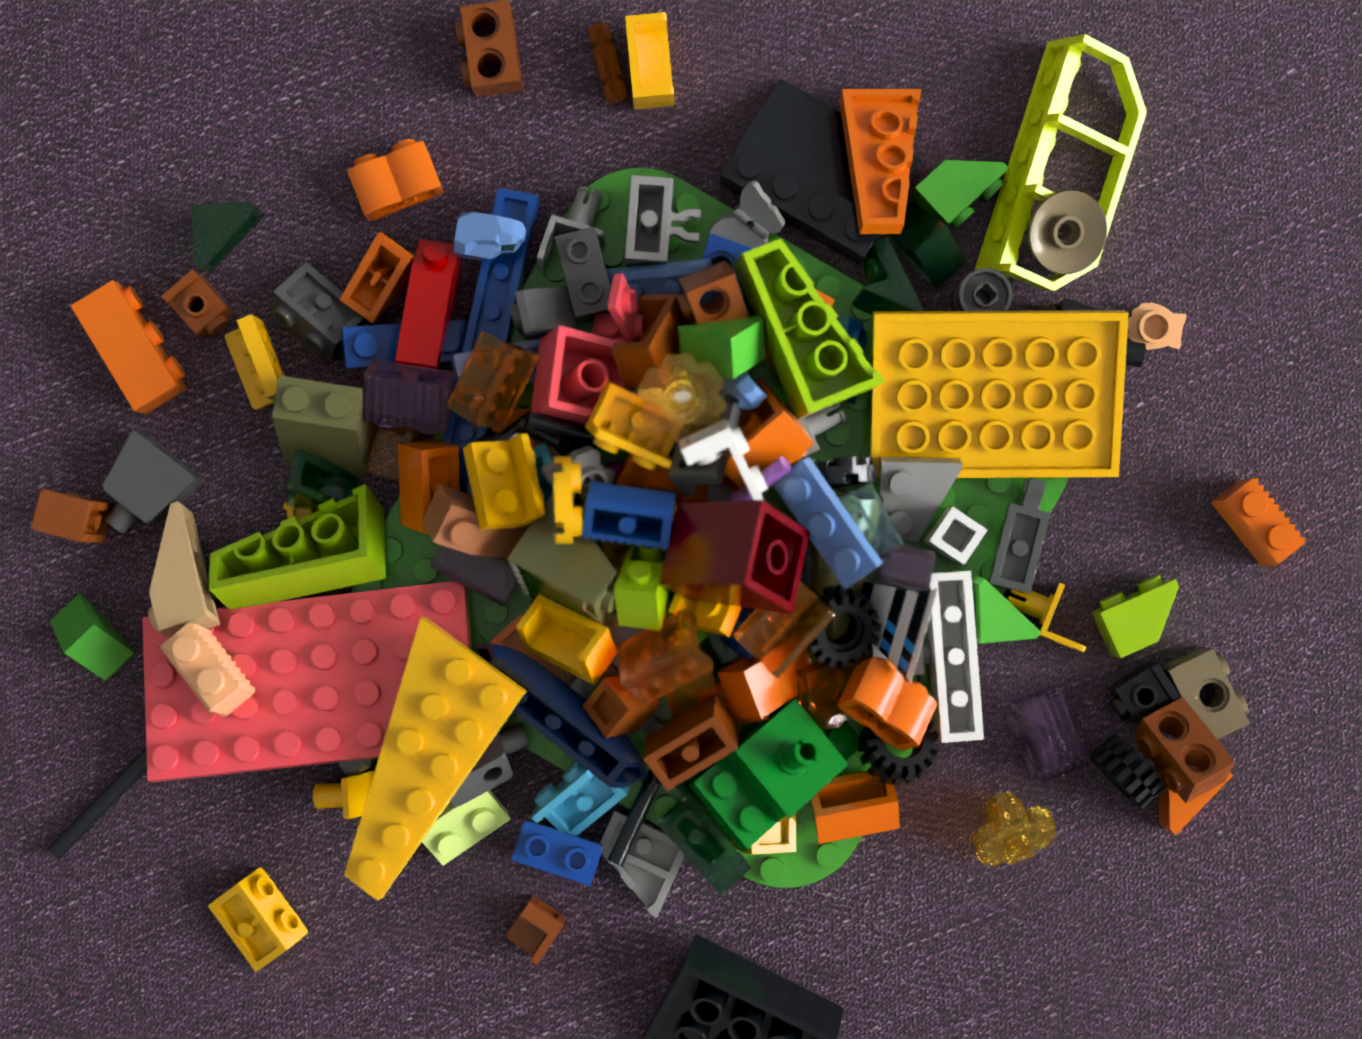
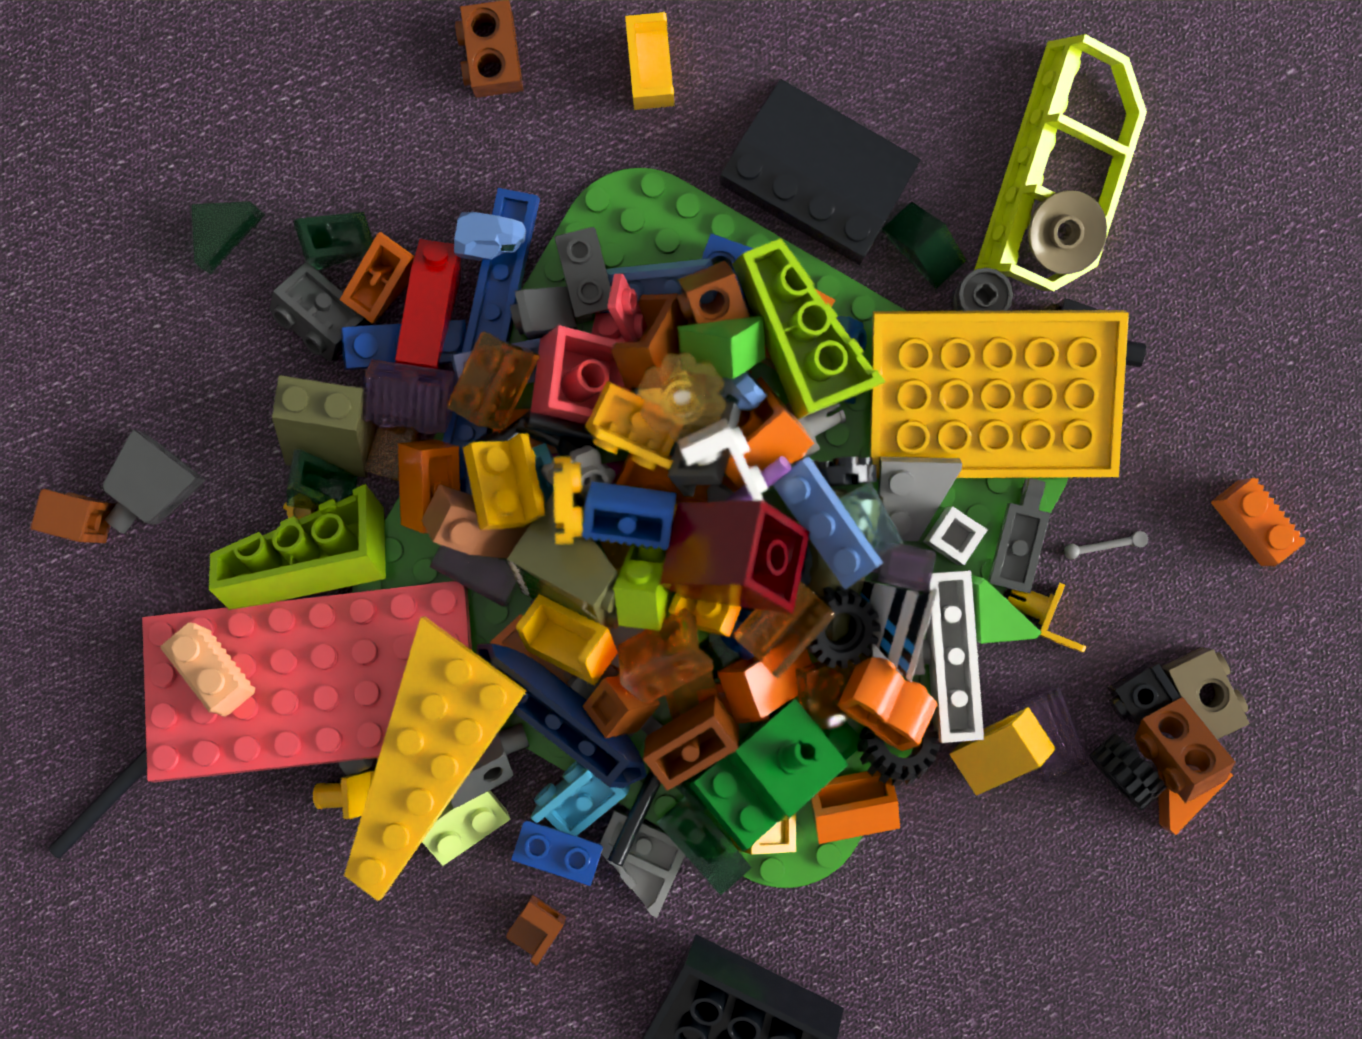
(90, 638): bright green slope -> none
(130, 346): orange brick -> none
(180, 578): tan slope -> none
(187, 292): dark orange brick -> none
(255, 360): yellow bracket -> none
(258, 919): yellow bracket -> none
(333, 238): none -> clear green slope
(394, 180): orange brick -> none
(580, 218): light grey bracket -> none
(607, 63): dark orange axle -> none
(651, 221): light grey brick -> none
(753, 207): light grey animal -> none
(880, 150): orange wing -> none
(890, 285): clear green slope -> none
(956, 186): bright green slope -> none
(1007, 752): none -> yellow panel
(1012, 831): clear yellow plant -> none
(1135, 619): lime slope -> none
(1137, 539): none -> light grey hinge
(1156, 326): light nougat animal -> none

